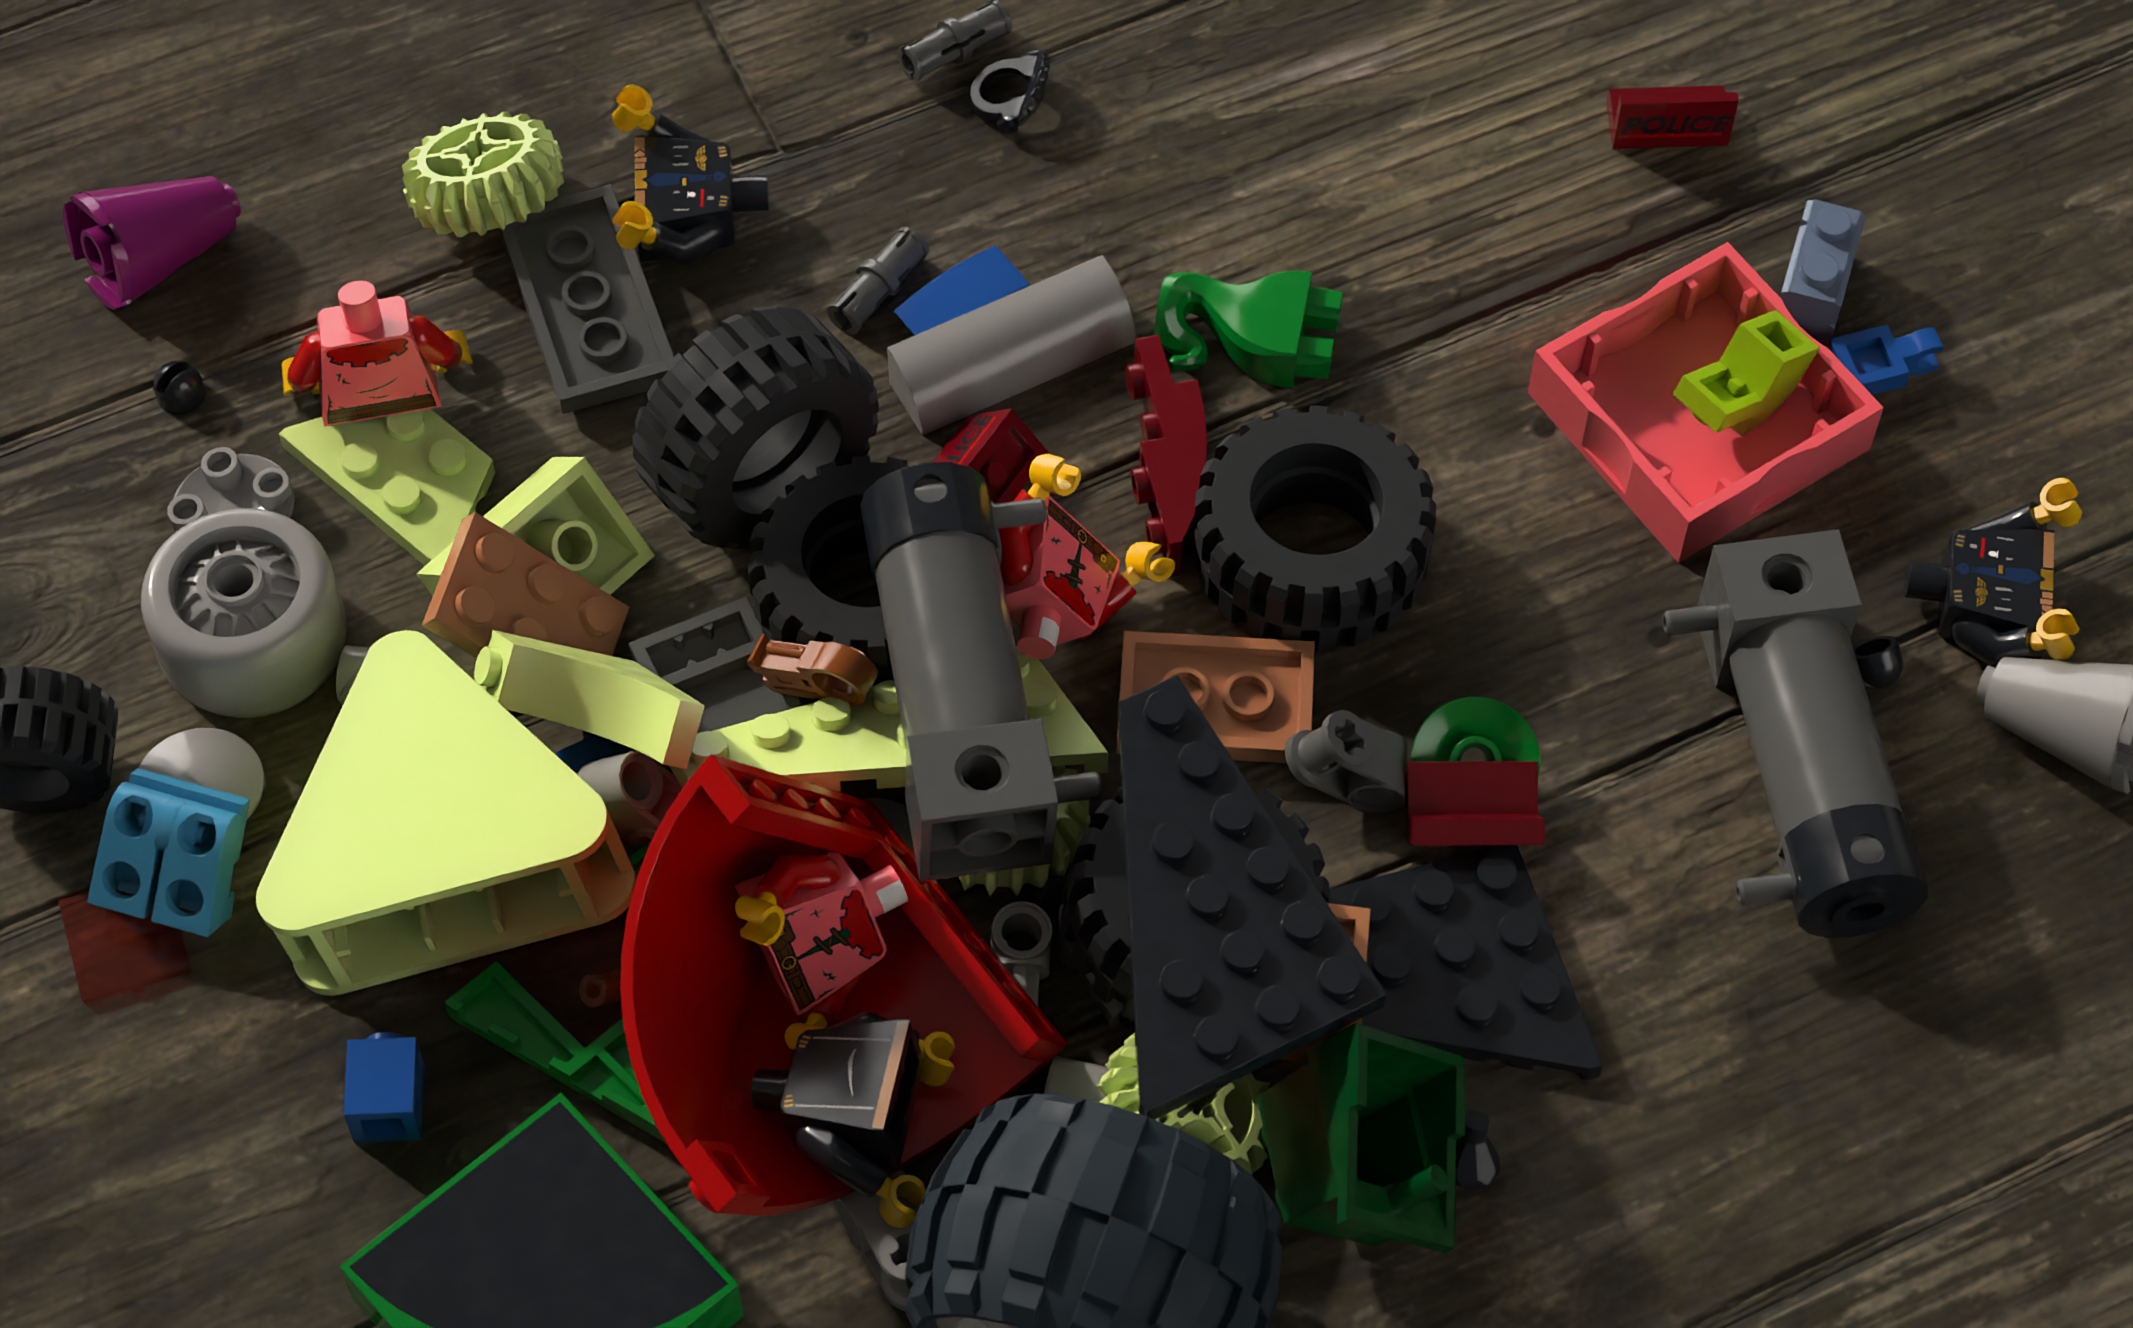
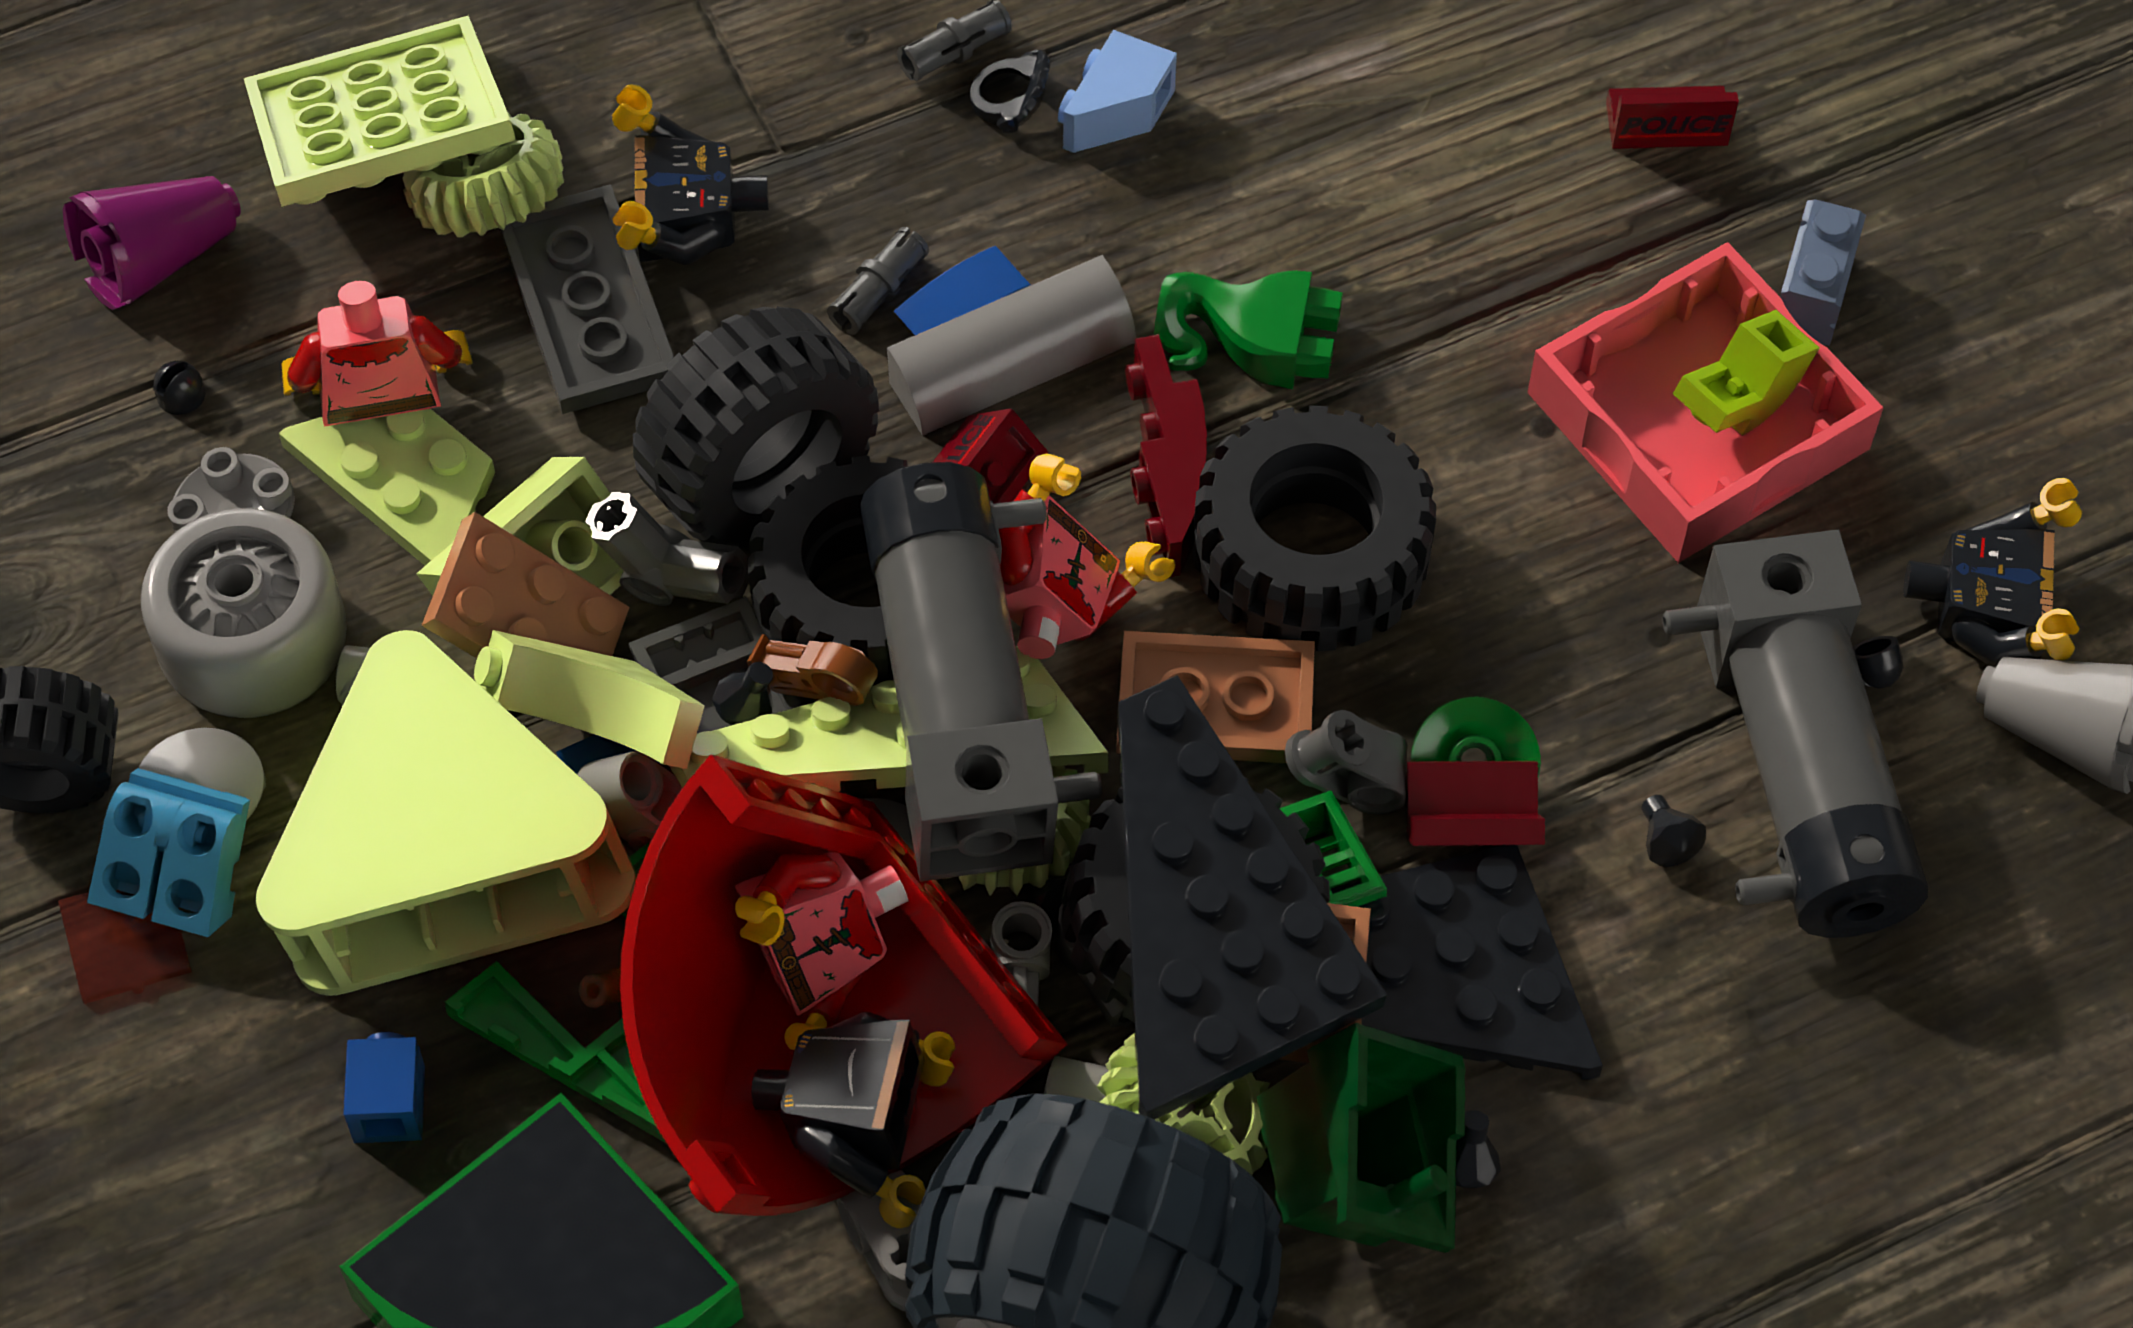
(378, 111): none -> yellowish green plate
(662, 560): none -> dark grey piece
(744, 694): none -> black rock
(1119, 94): none -> light blue slope
(1325, 815): none -> green slope
(1671, 834): none -> black rock
(1886, 361): blue plate -> none

